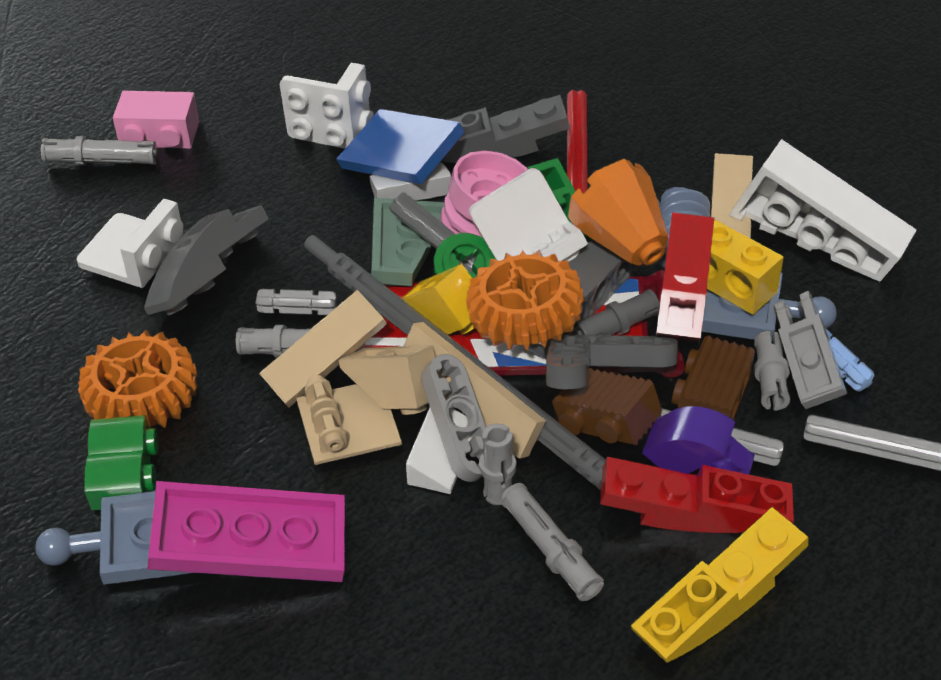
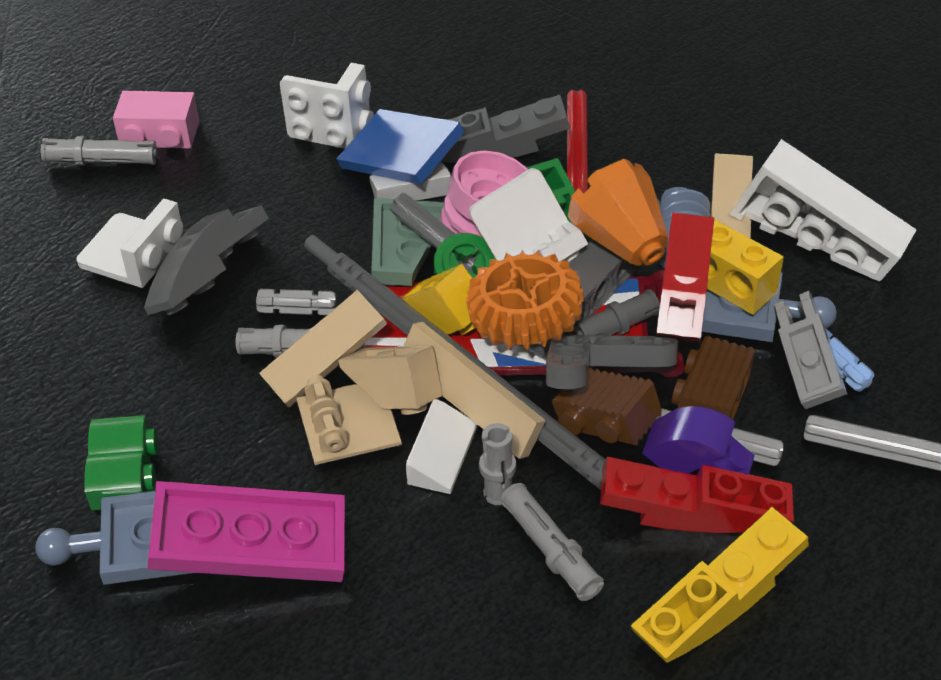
(134, 371): orange gear -> none
(464, 400): light grey beam -> none
(771, 370): light grey pin -> none

